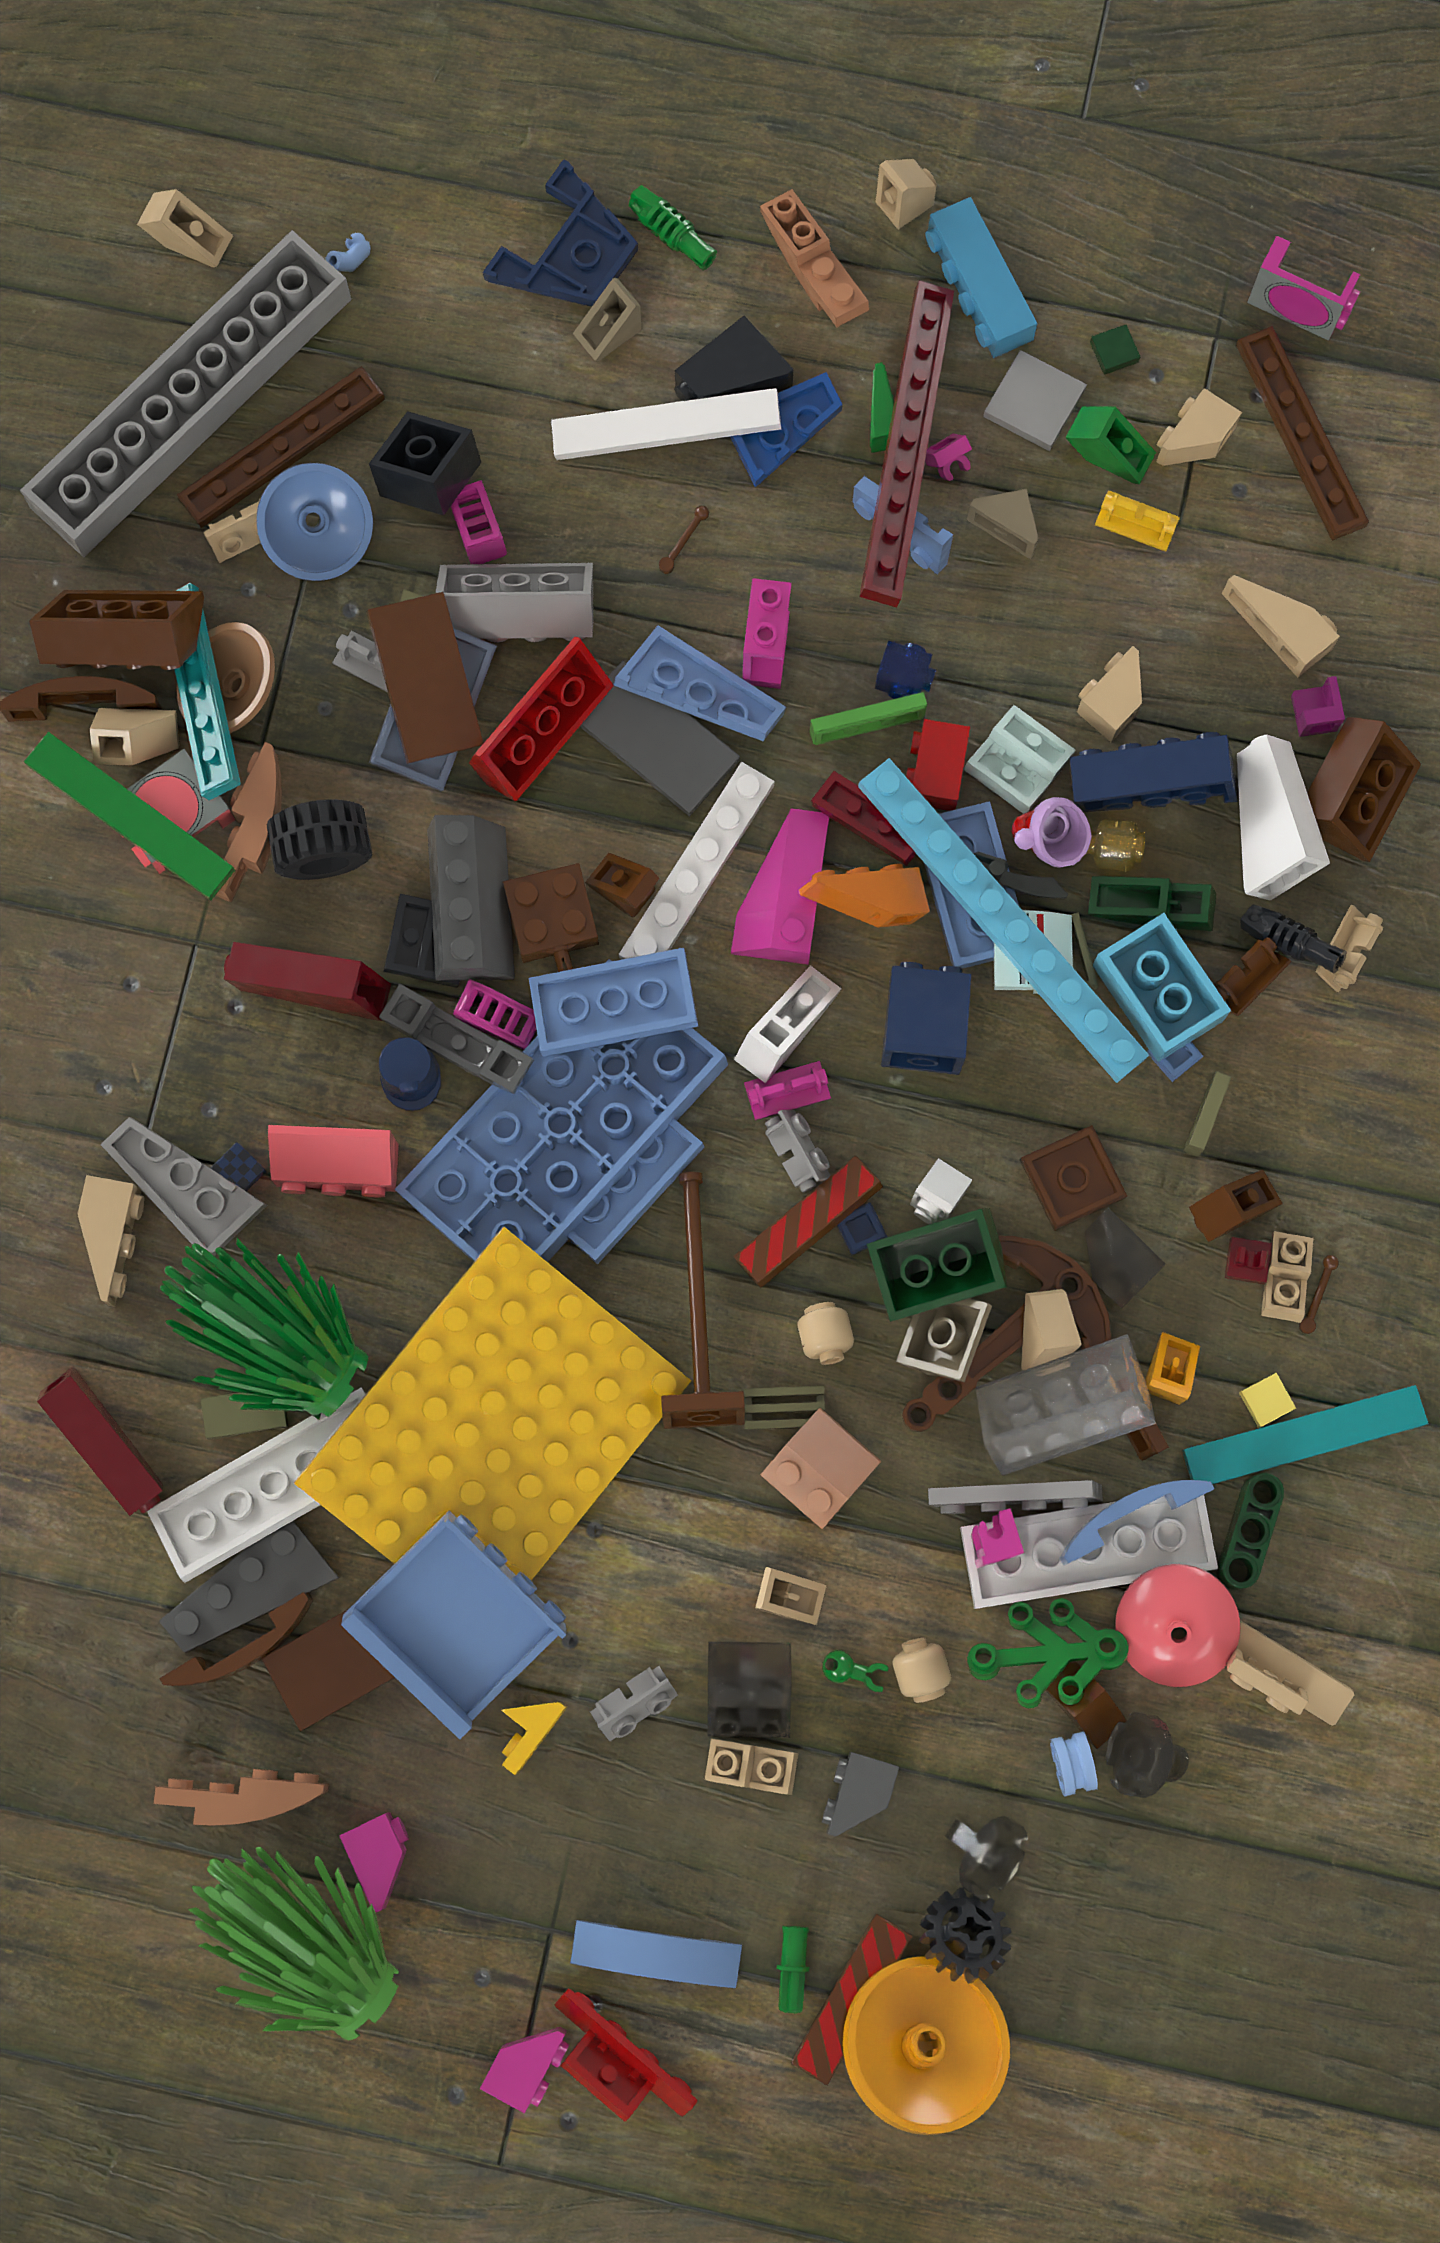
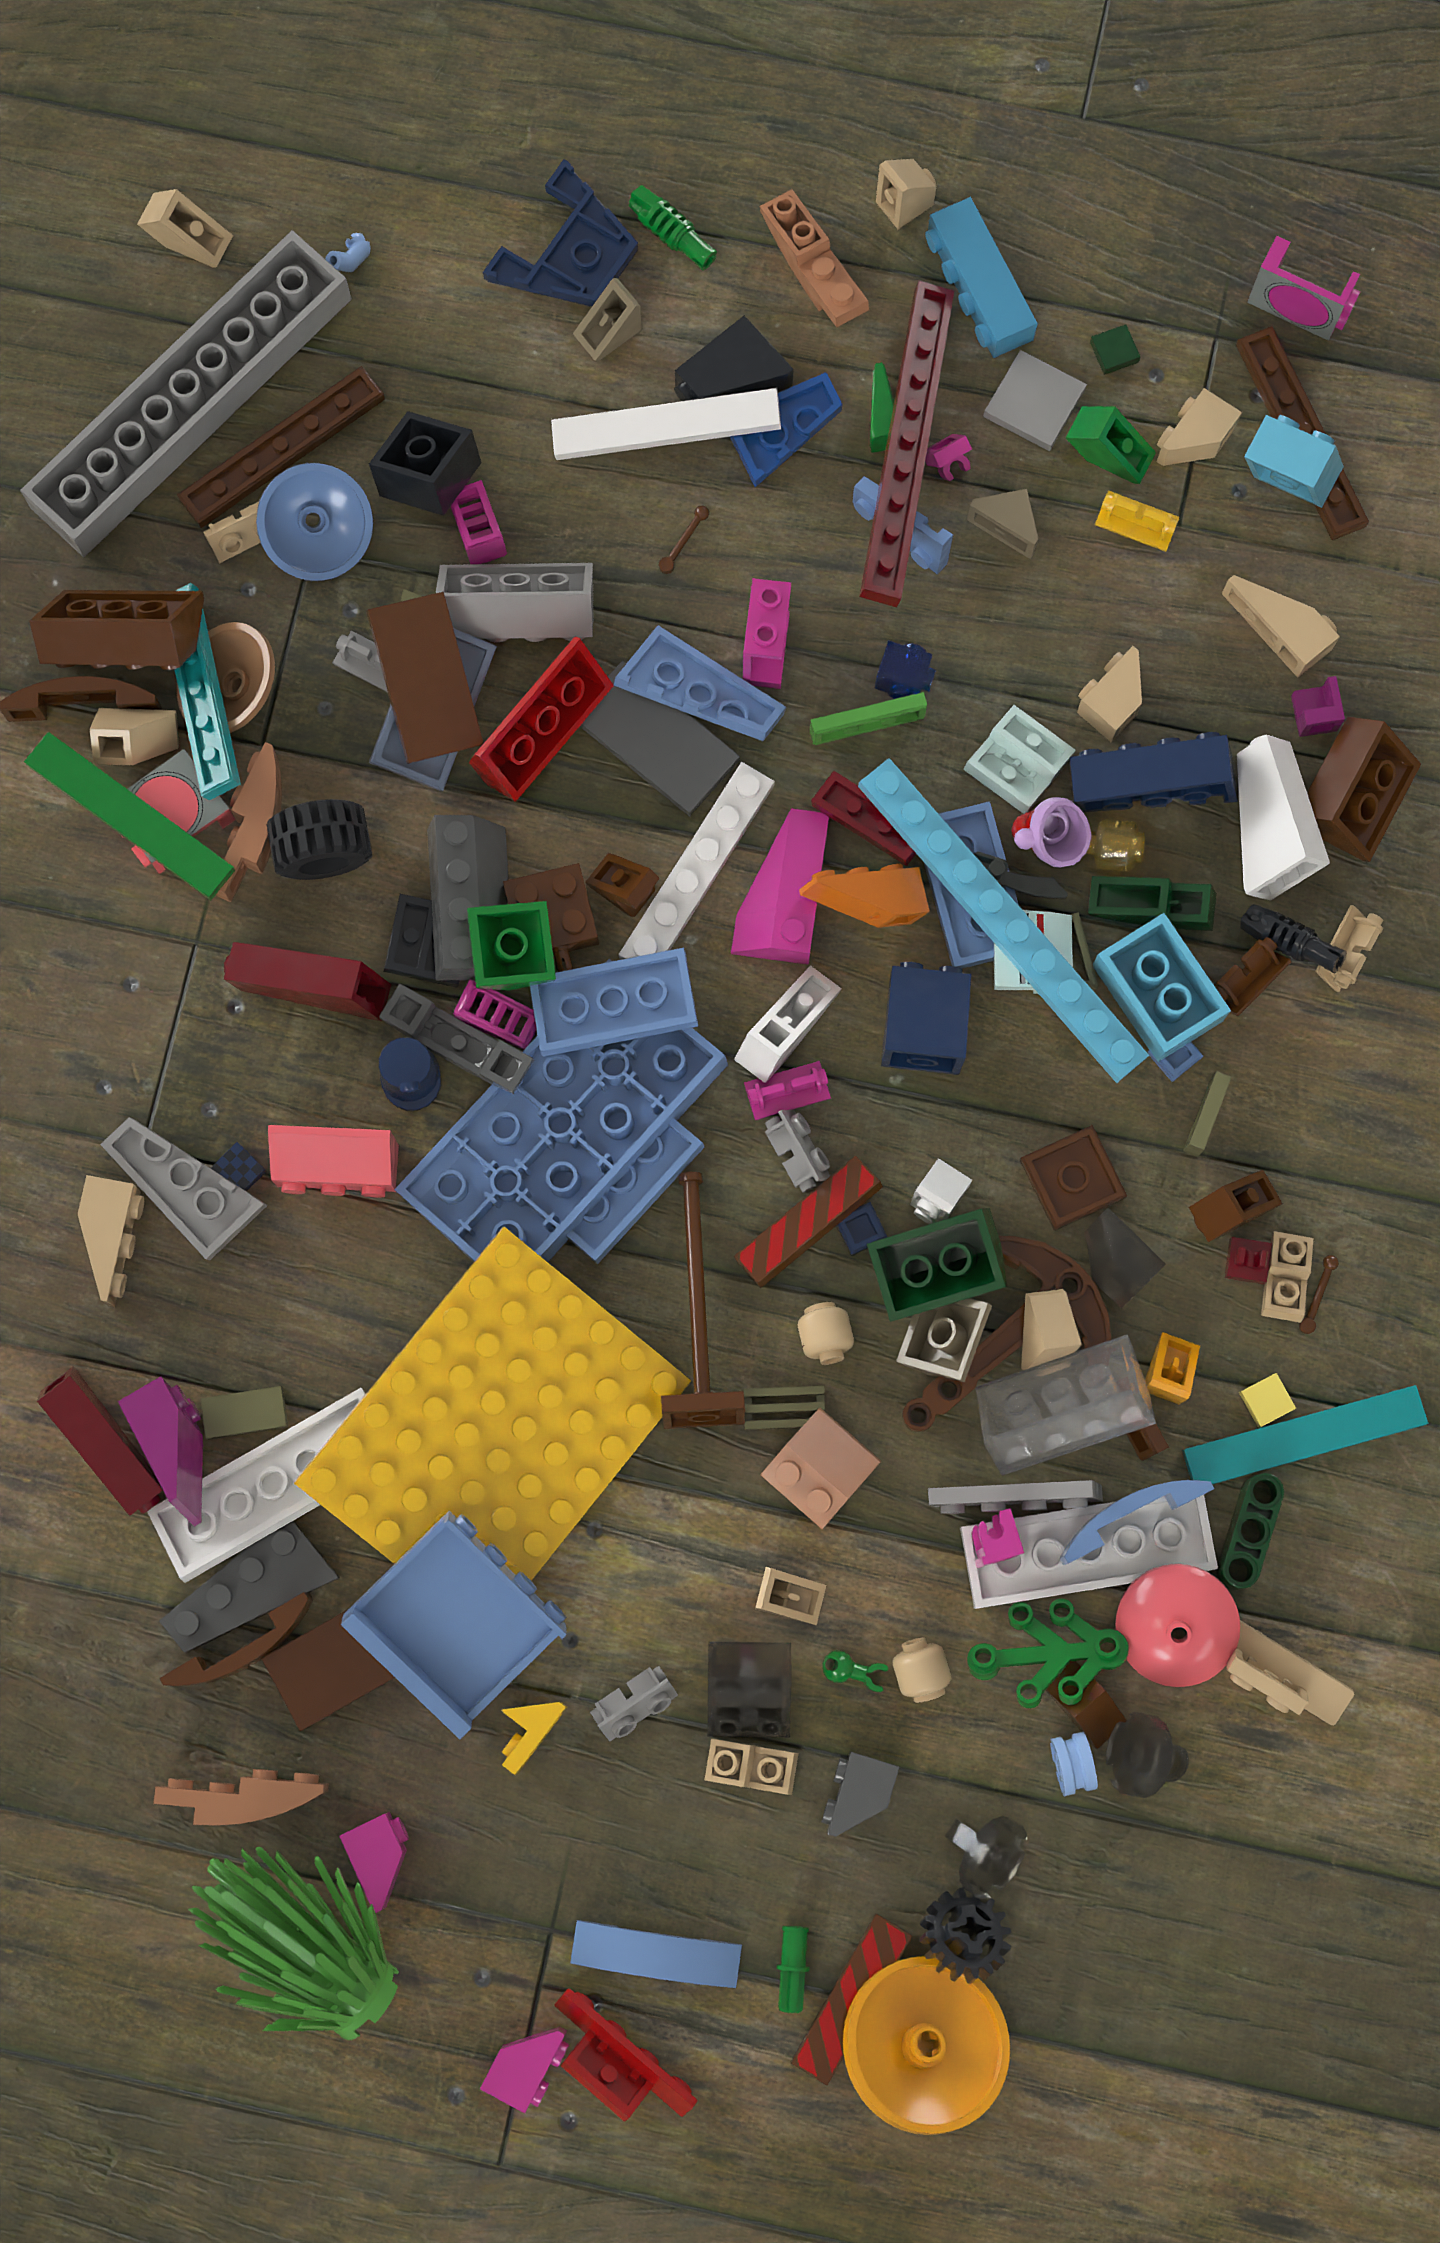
(171, 1442): none -> magenta slope
(289, 1352): green plant -> none
(511, 945): none -> green slope
(939, 762): red brick -> none
(1294, 459): none -> medium azure slope

